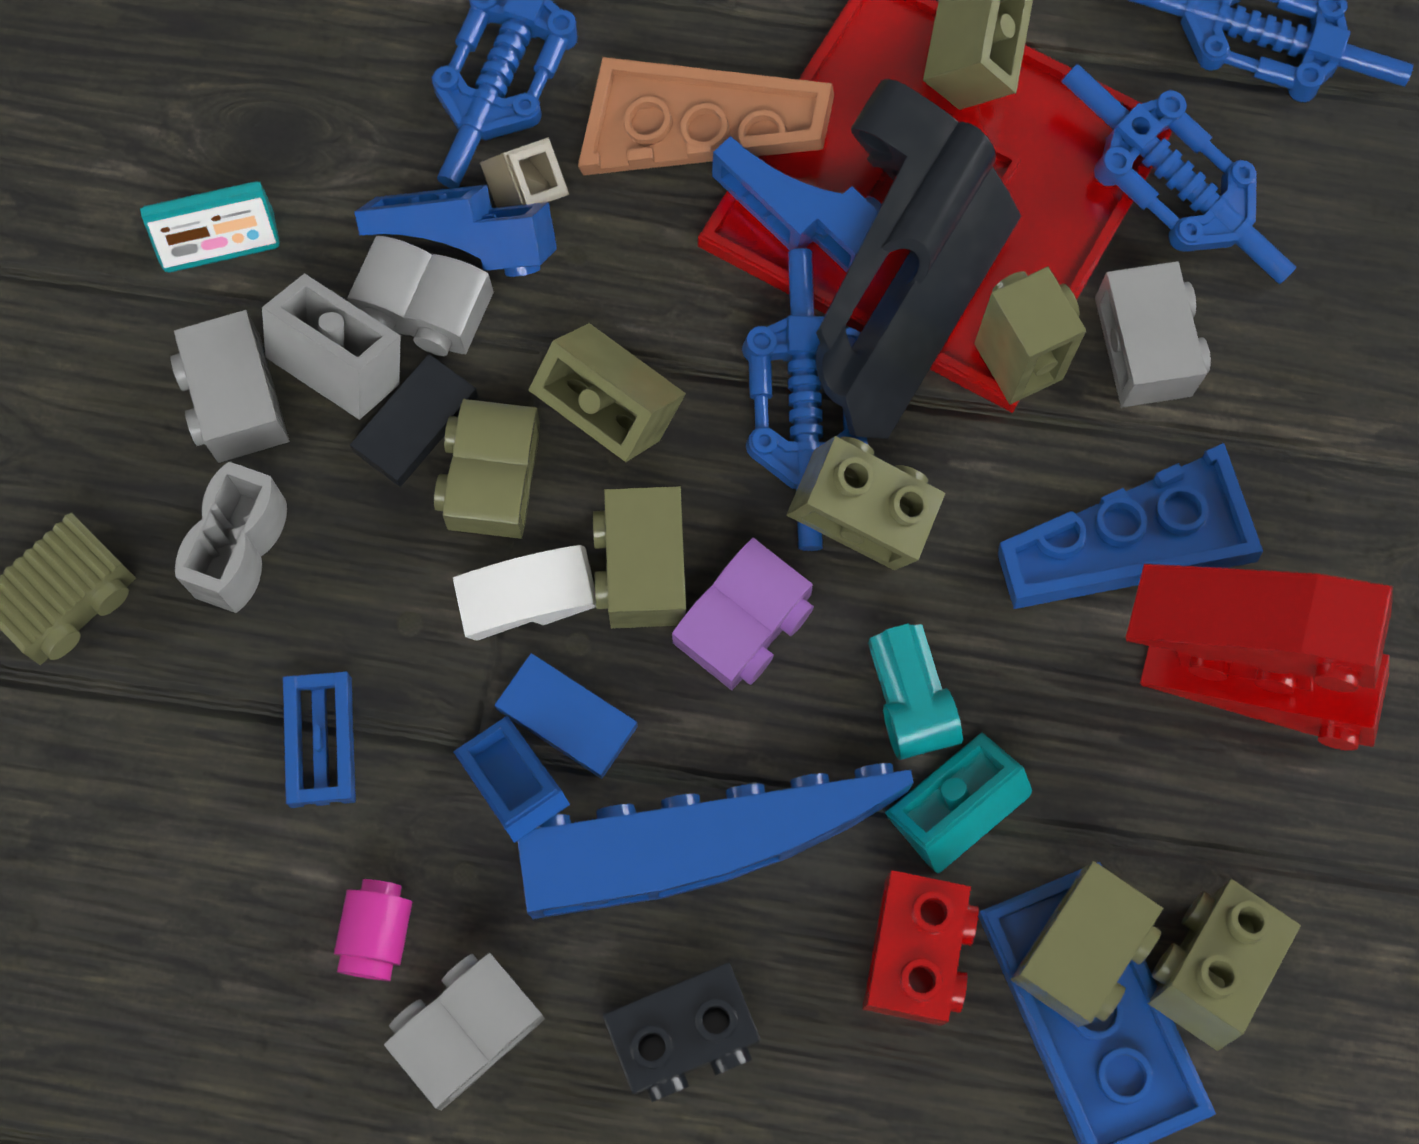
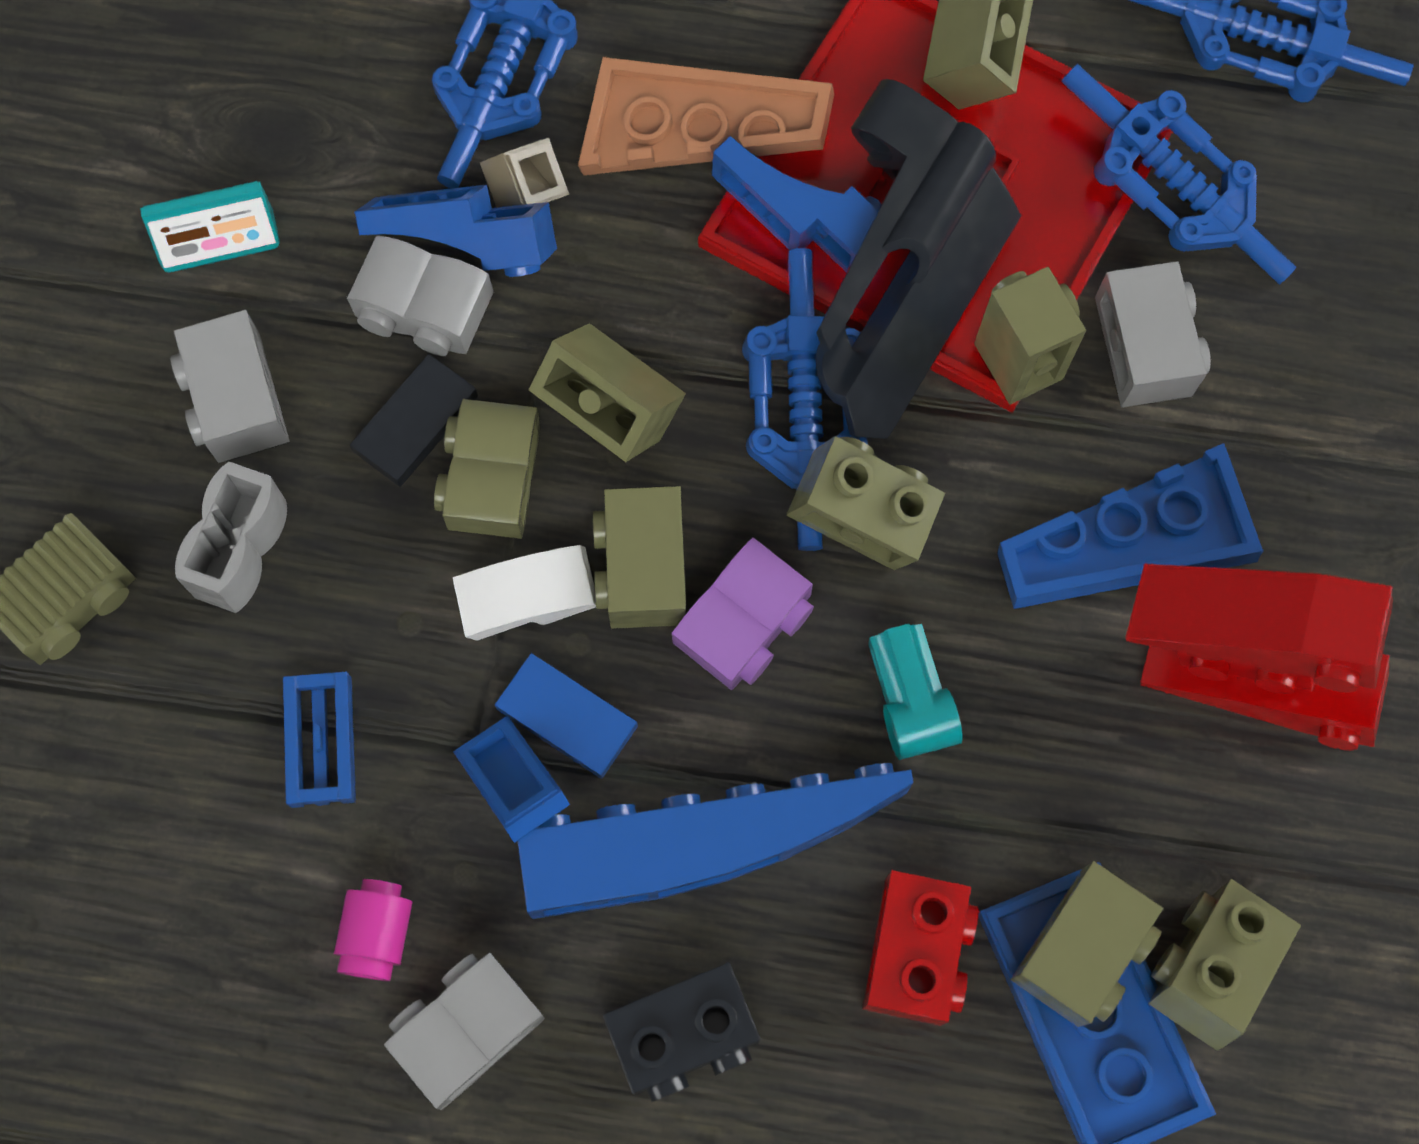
(331, 345): light grey brick -> none
(960, 802): teal slope -> none

